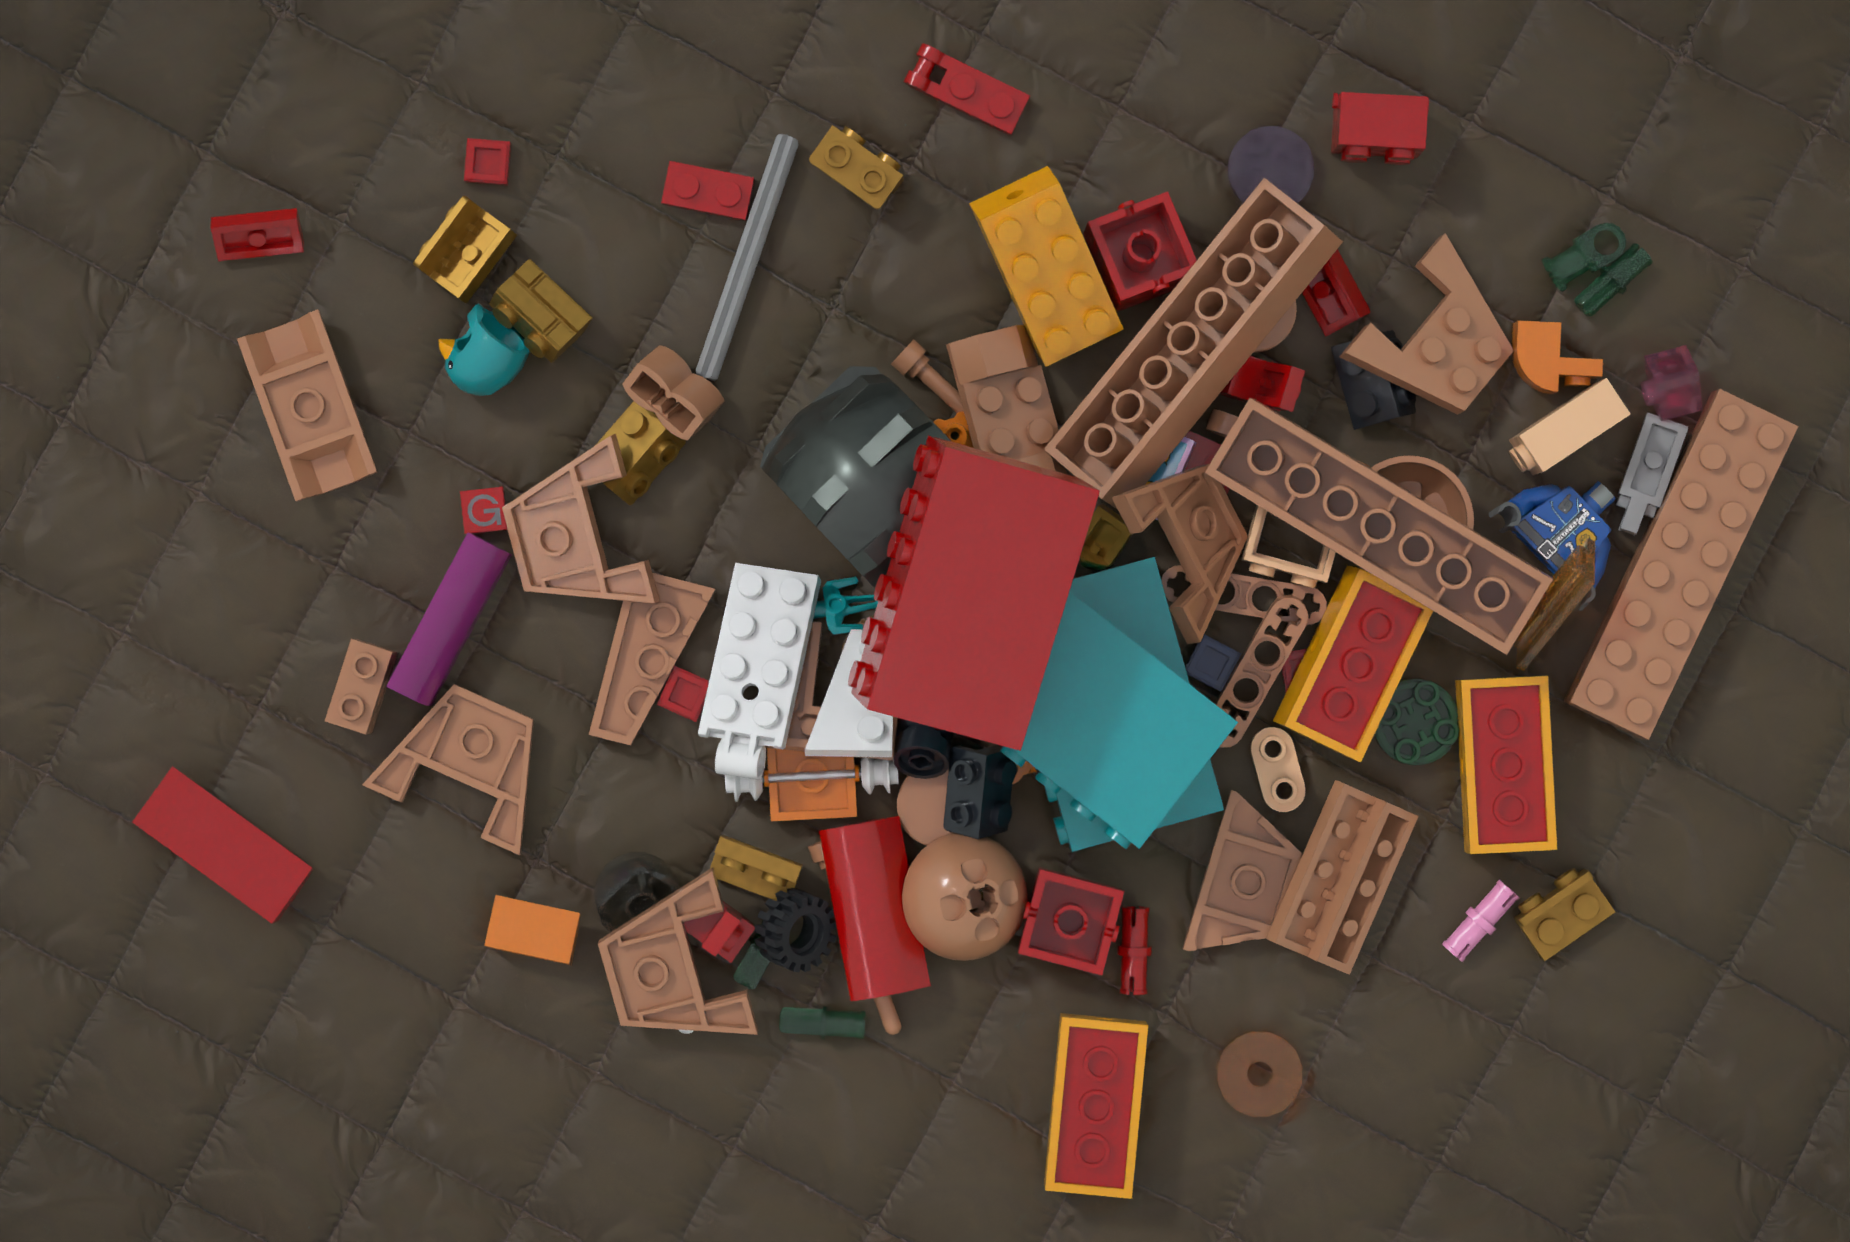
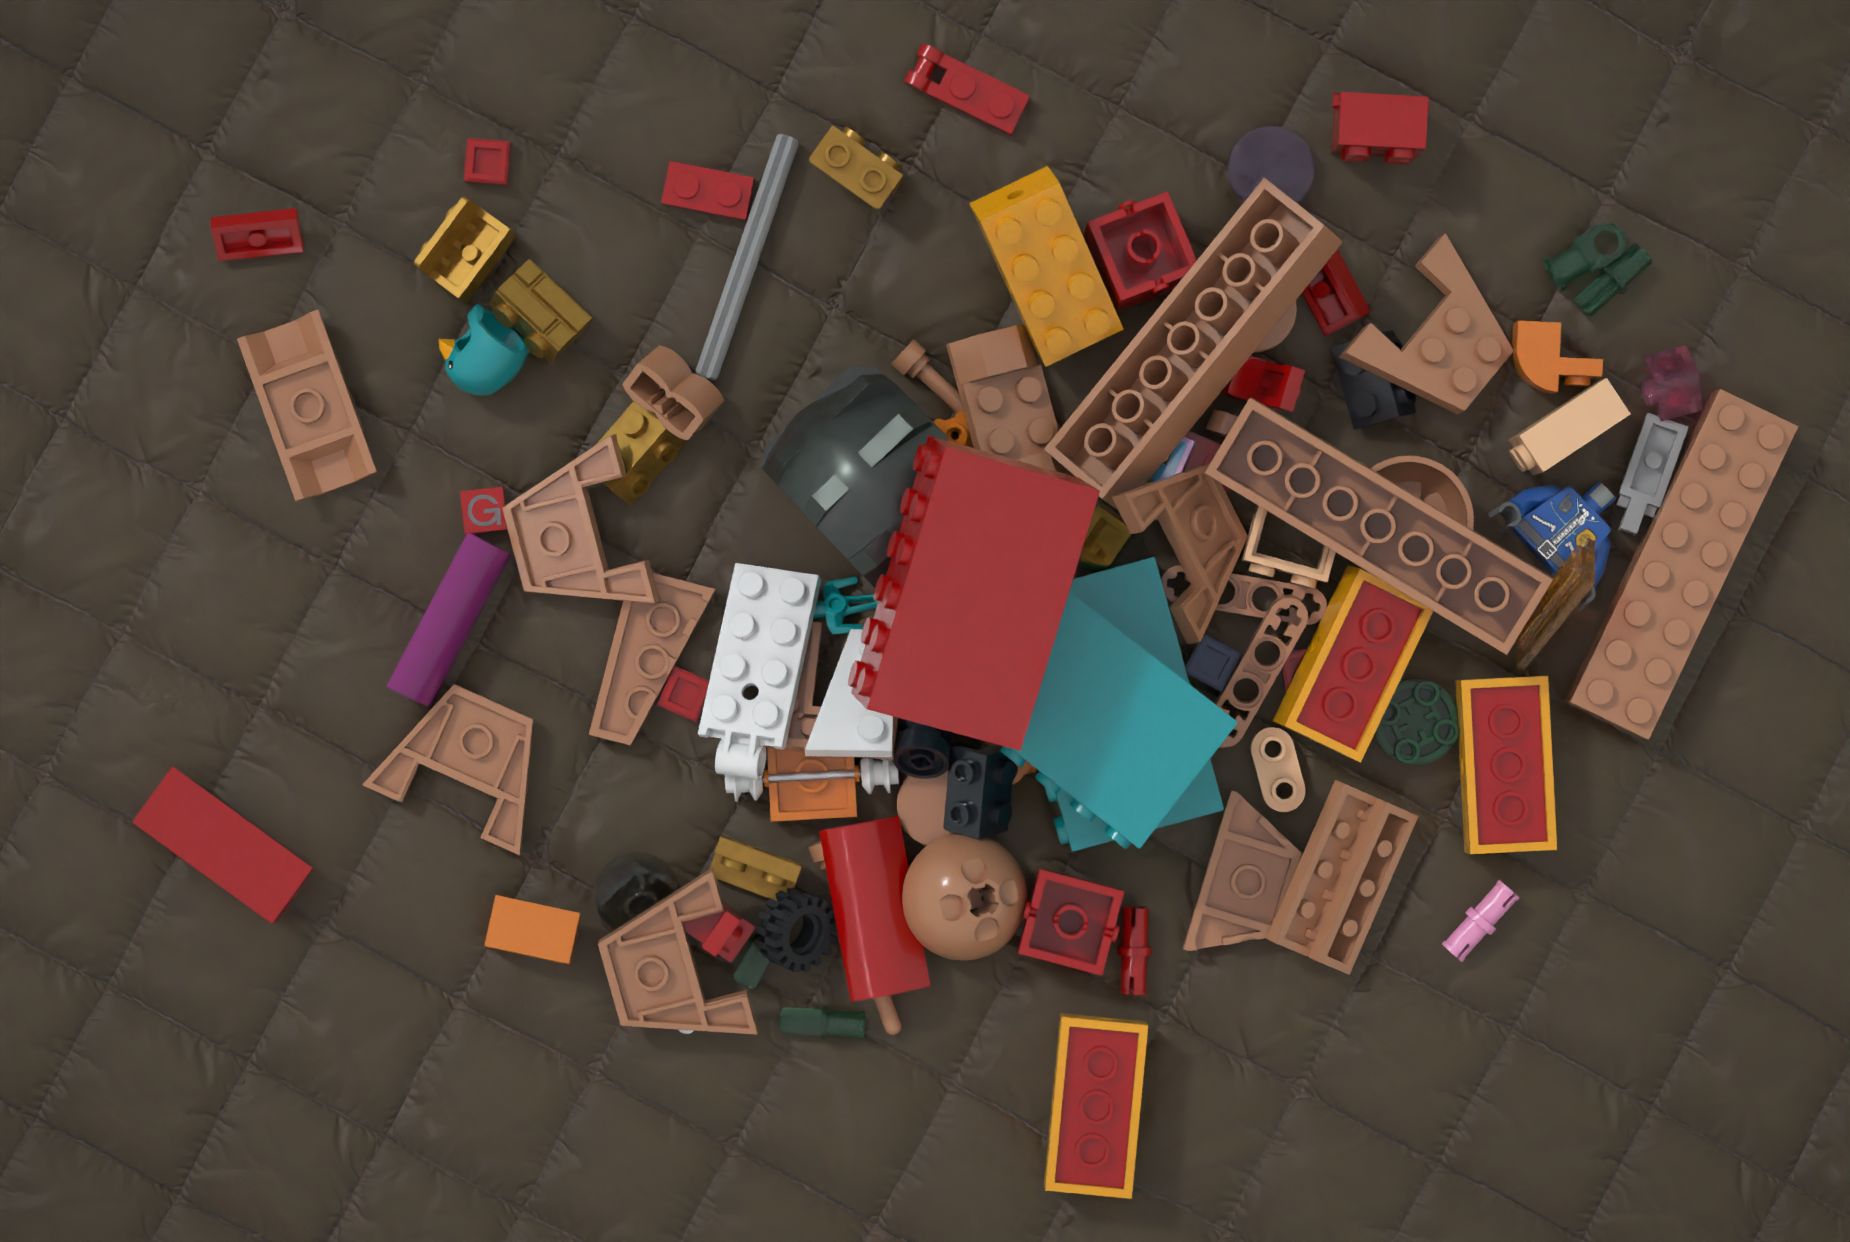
(361, 686): nougat brick -> none
(1277, 1092): clear orange tile -> none
(1563, 913): pearl gold bracket -> none

